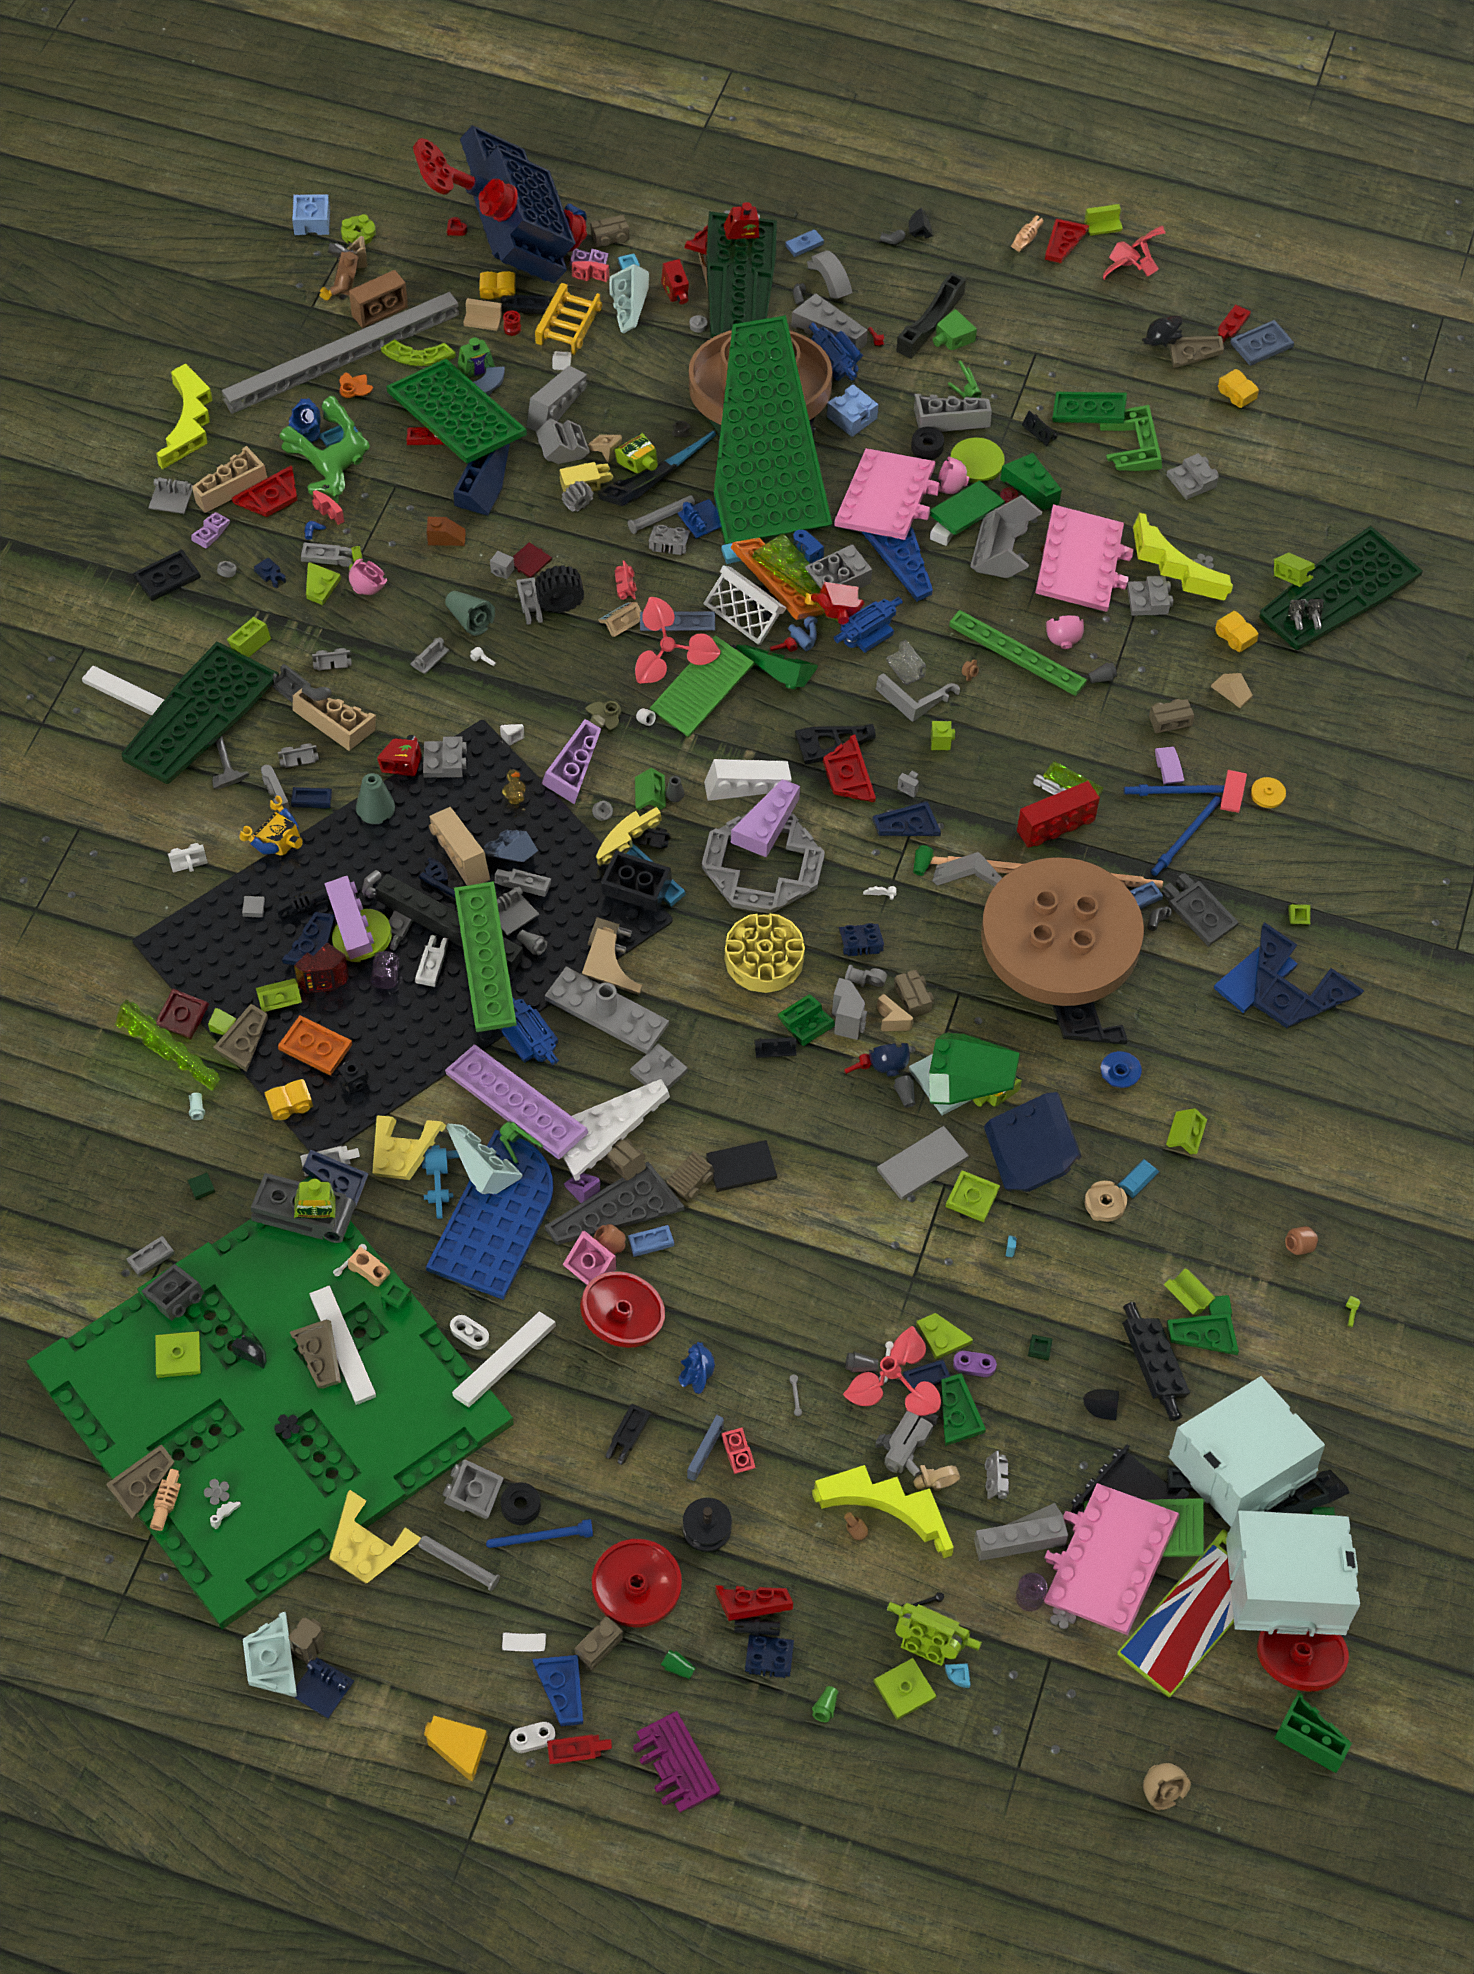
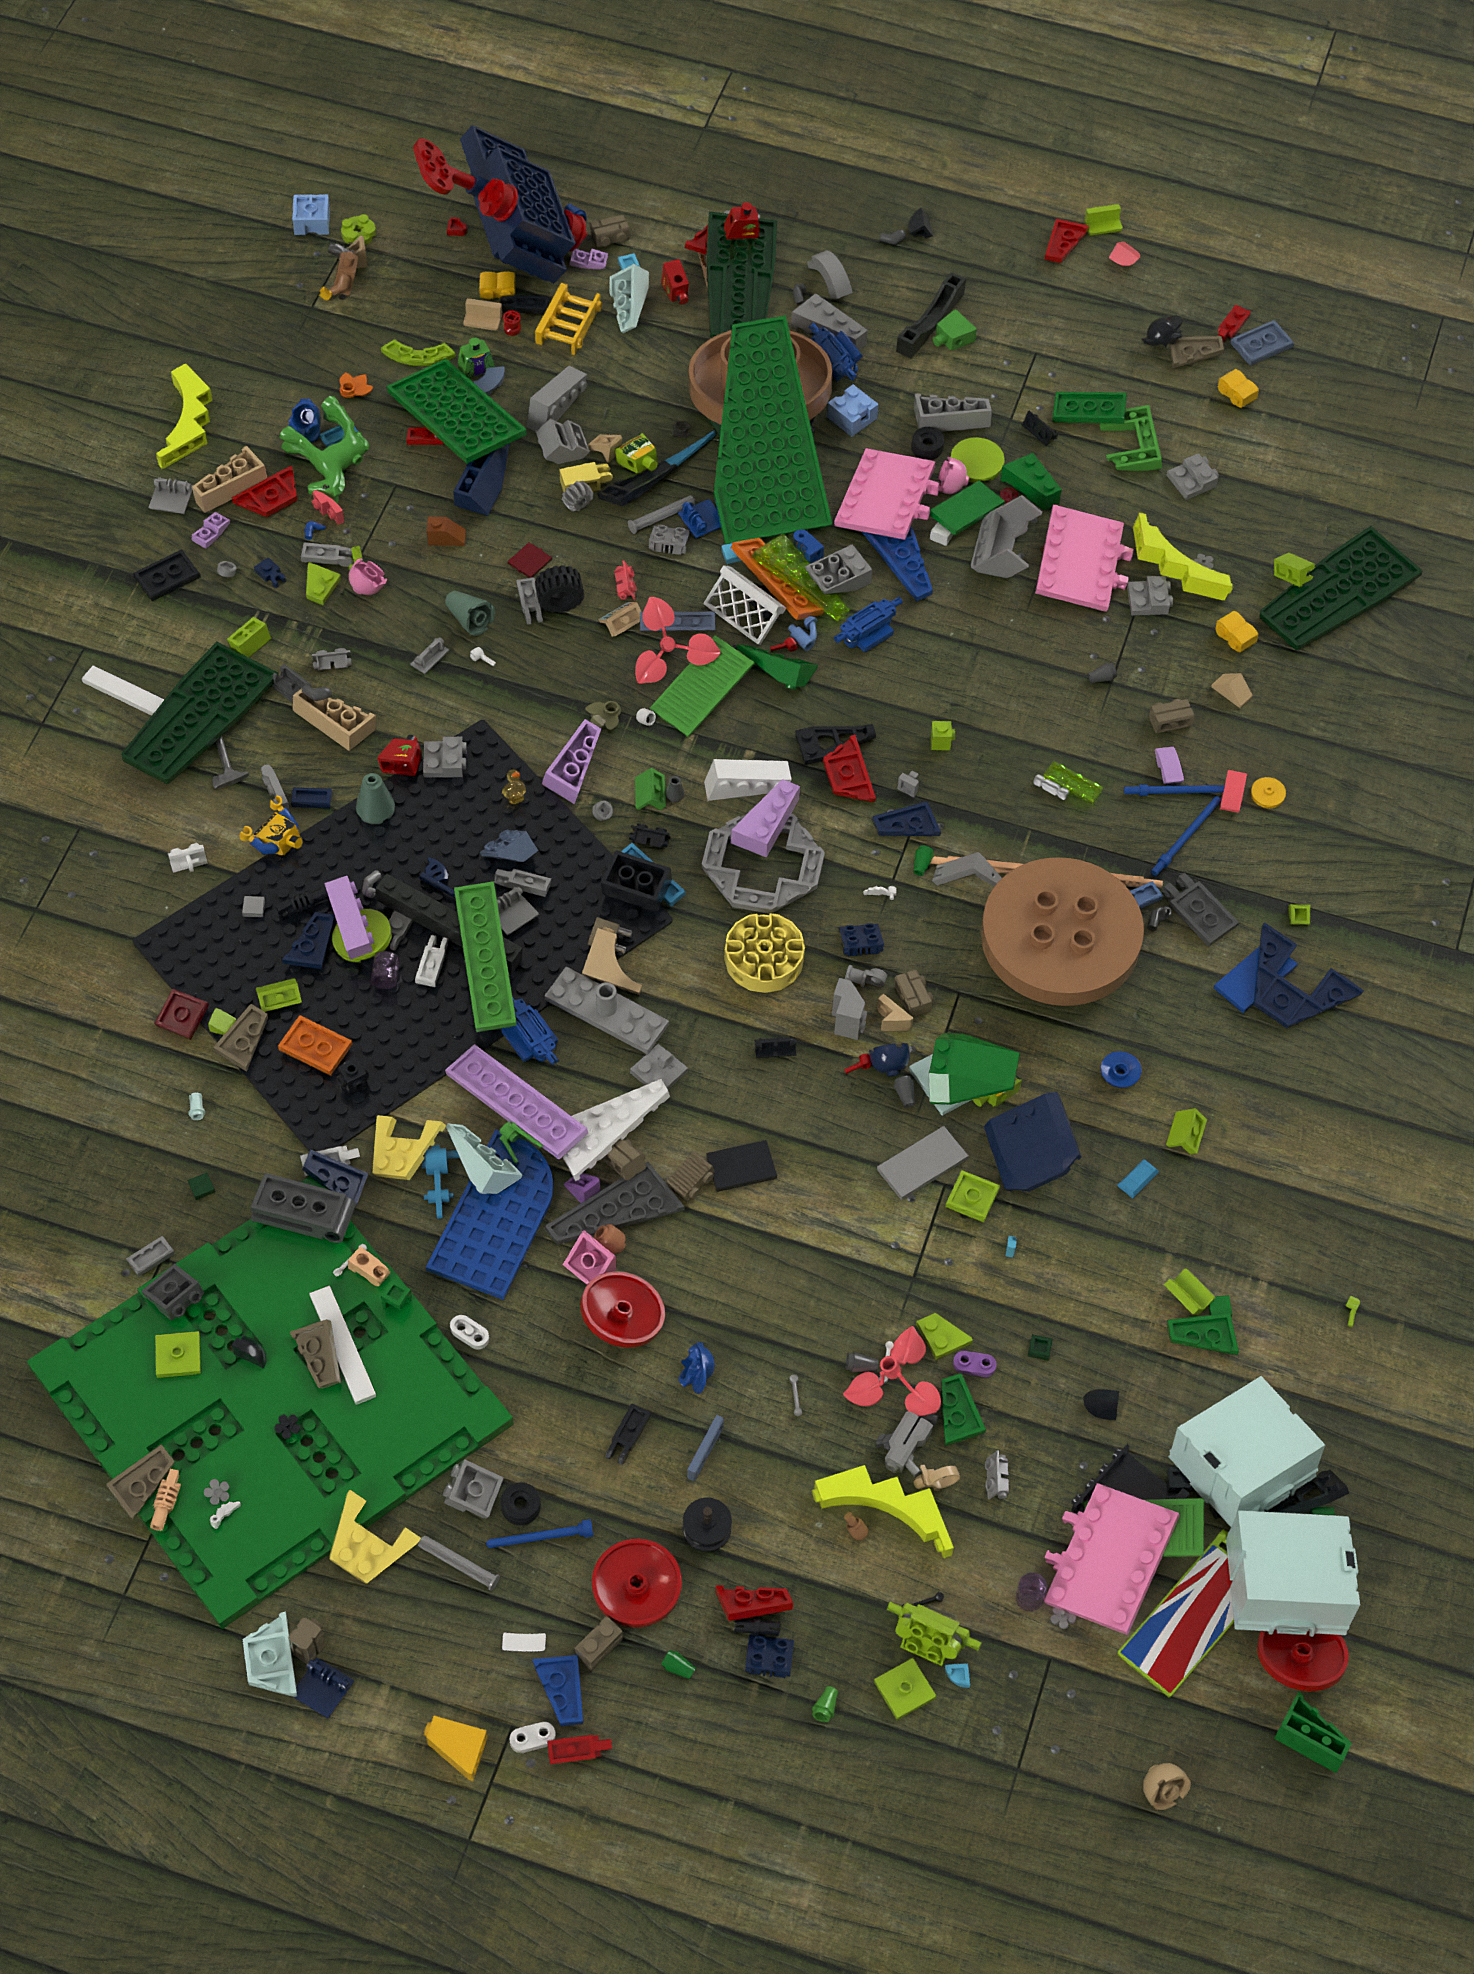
(163, 1044): clear neon green wing -> none
(289, 1099): yellow brick -> none
(291, 755): light grey hinge -> none
(314, 1200): lime torso -> none
(322, 971): clear red piece -> none
(339, 352): light grey piece -> none
(378, 299): medium nougat brick -> none
(460, 846): tan wedge -> none
(502, 565): light grey plate -> none
(504, 1359): white tile -> none
(512, 733): white slope -> none
(534, 943): light grey cone -> none
(561, 360): white slope -> none
(586, 269): coral slope -> none
(621, 836): light yellow slope -> none
(650, 1240): medium blue plate -> none
(679, 1762): magenta hinge -> none
(698, 323): light grey tile -> none
(738, 1450): coral slope -> none
(804, 243): medium blue plate -> none
(806, 1020): green slope -> none
(837, 601): red torso -> none
(877, 339): red hand -> none
(906, 704): light grey hinge -> none
(907, 663): clear panel -> none
(928, 1373): dark blue tile -> none
(970, 669): medium nougat plate -> none
(971, 389): bright green plant -> none
(1017, 653): bright green plate -> none
(1027, 234): light nougat hinge -> none
(1030, 1533): light grey wedge -> none
(1058, 814): red brick -> none
(1065, 631): bright pink cylinder -> none
(1083, 1024): black wing -> none
(1112, 1193): tan plate -> none
(1147, 263): coral plant -> none
(1156, 1360): black plate -> none
(1301, 1240): nougat head -> none
(1314, 611): clear smoke piece -> none

